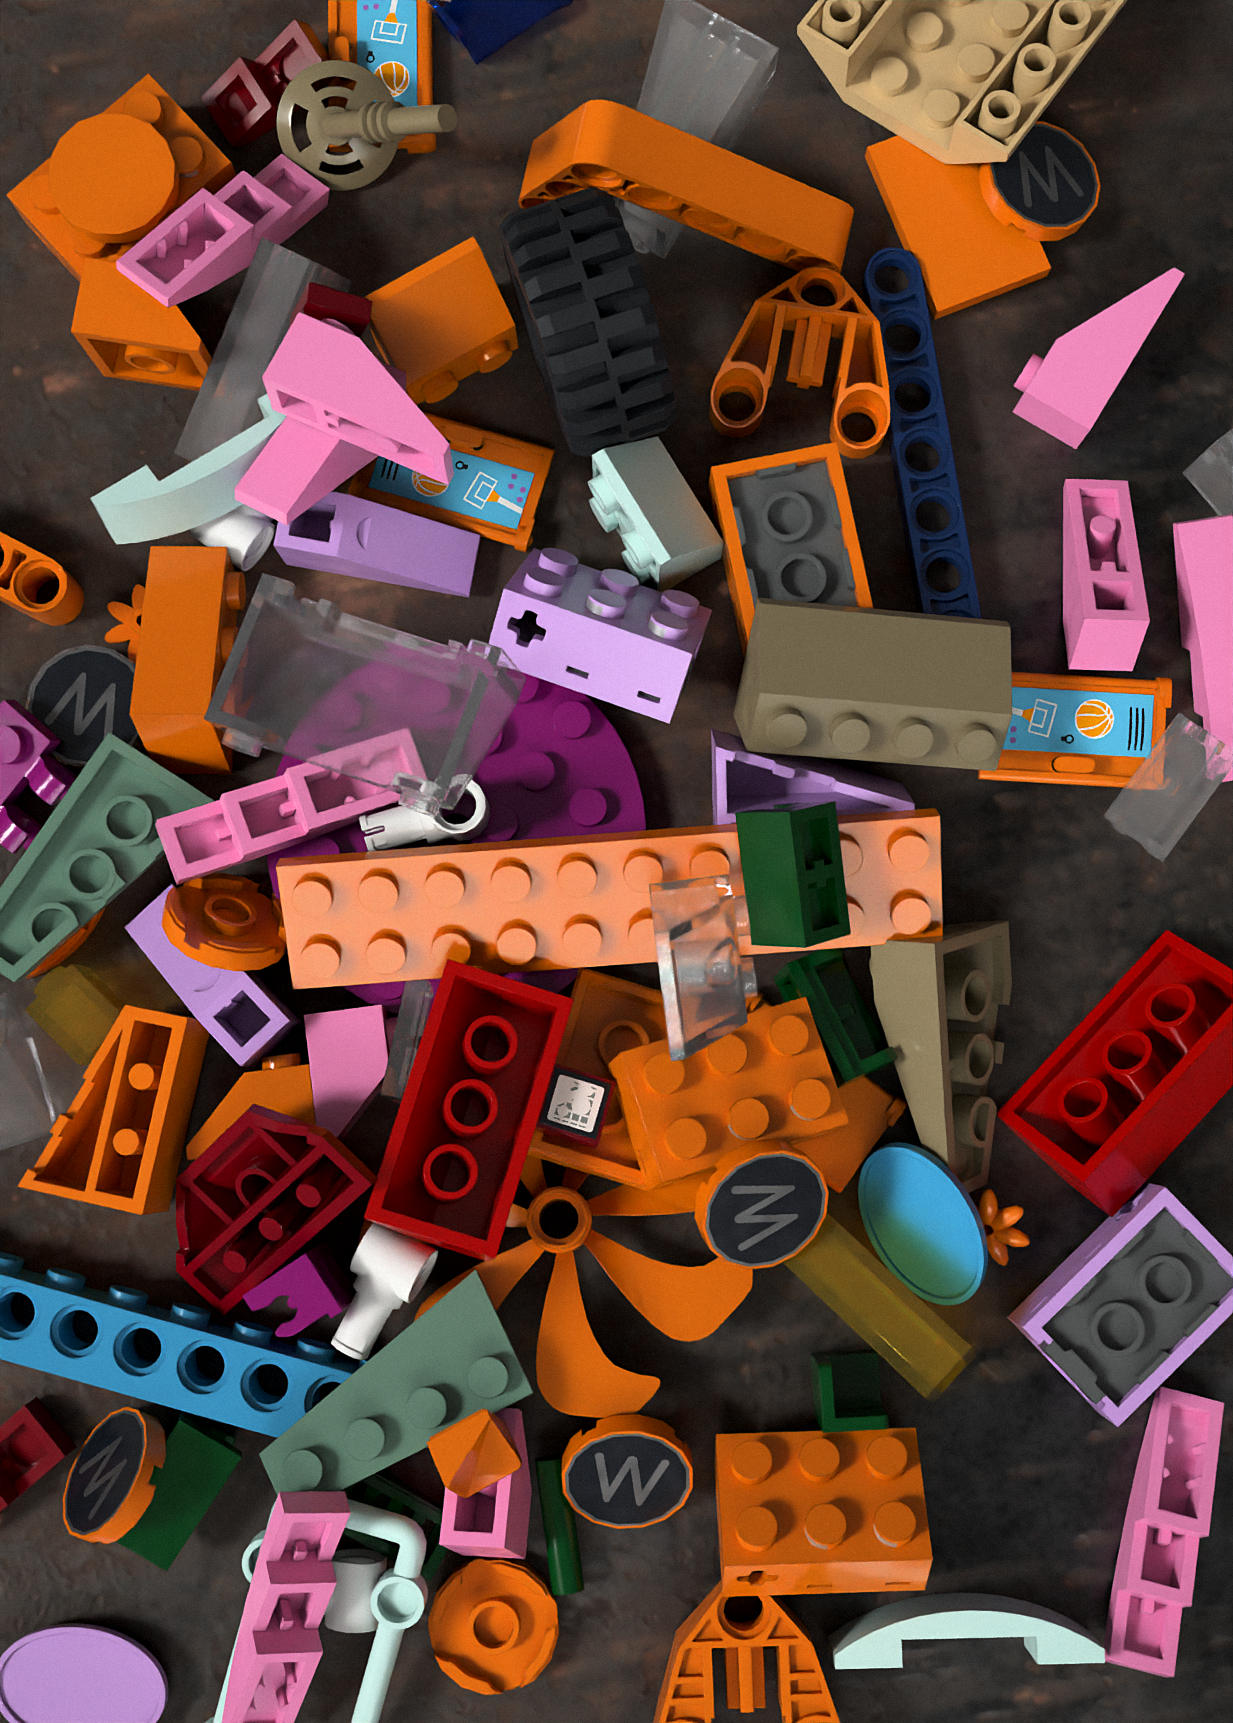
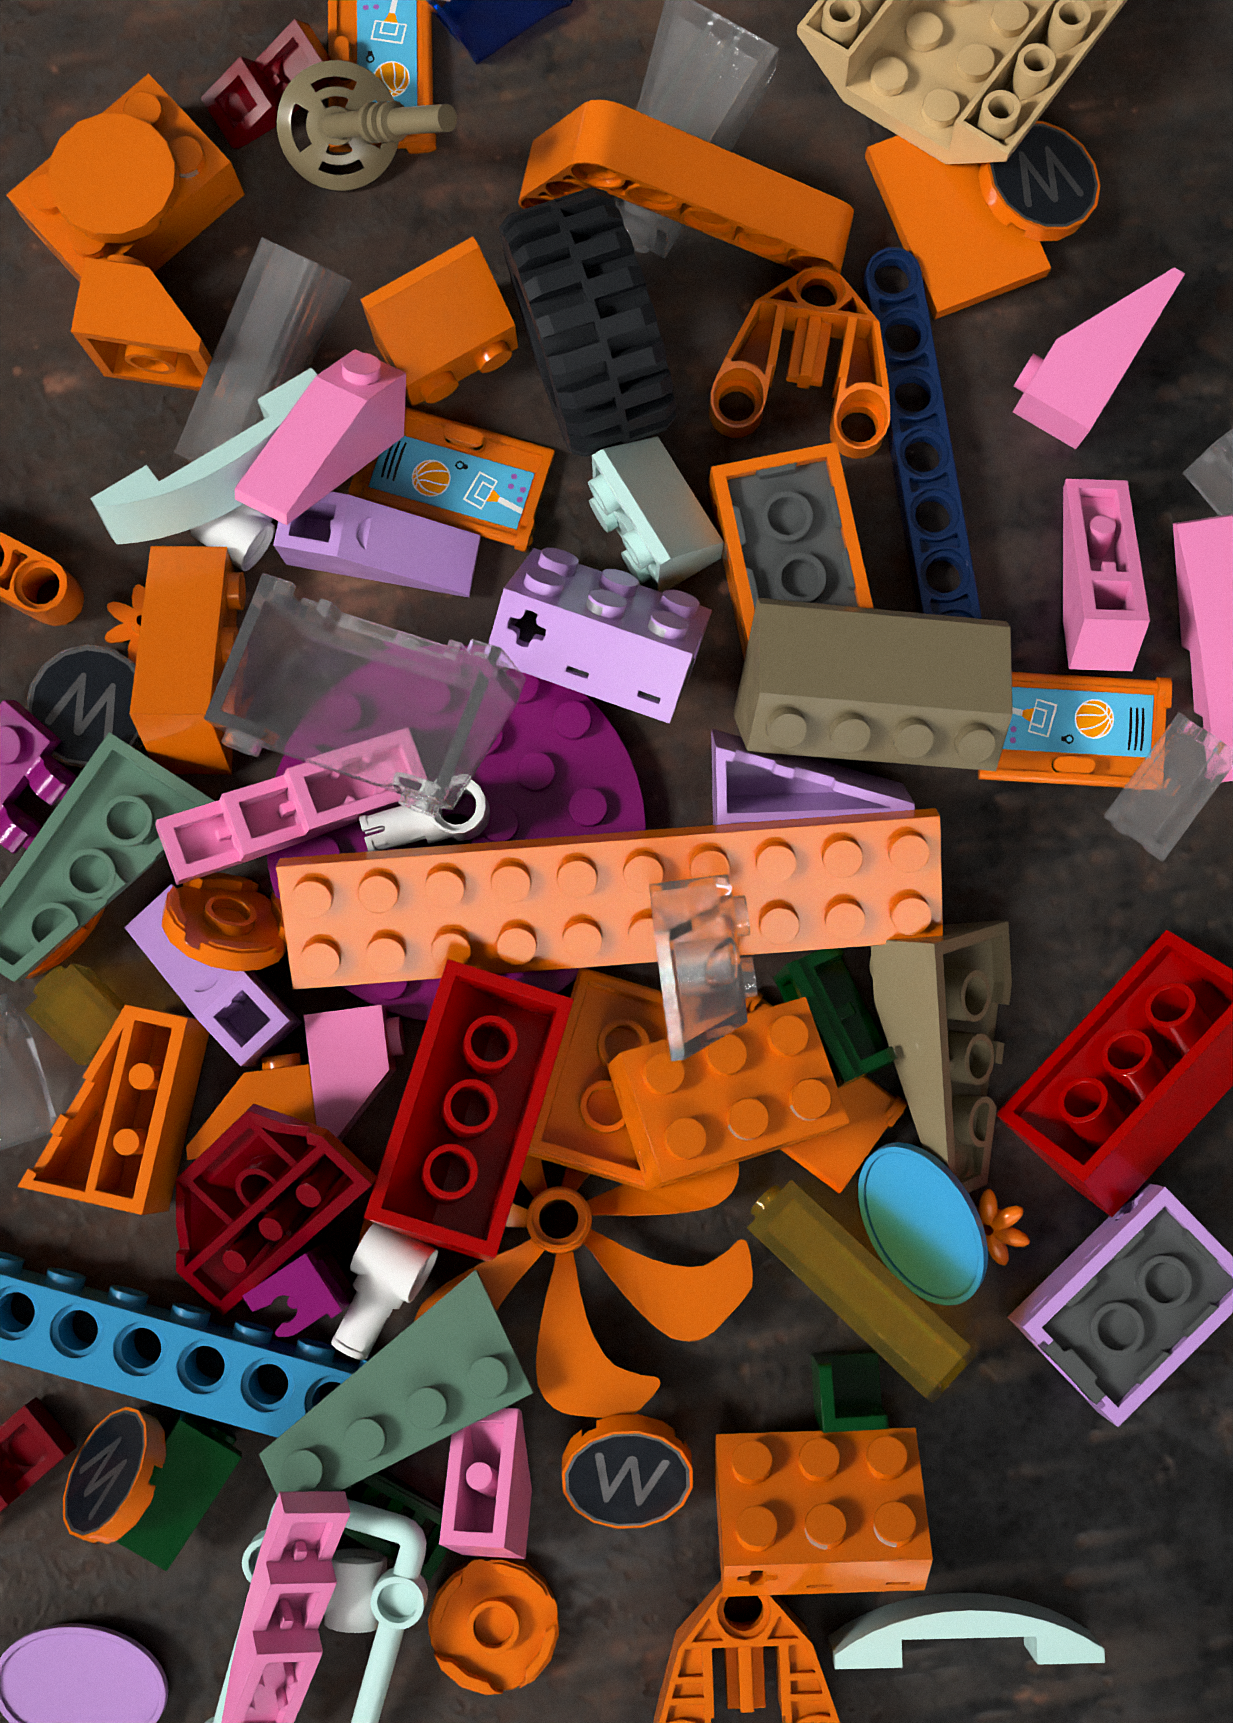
(220, 232): bright pink slope -> none
(326, 302): dark red tile -> none
(341, 388): bright pink slope -> none
(407, 1037): clear tile -> none
(474, 1453): orange slope -> none
(559, 1528): dark green piece -> none
(575, 1106): tile -> none
(761, 1204): tile -> none
(793, 874): dark green hinge -> none
(1163, 1530): bright pink slope -> none

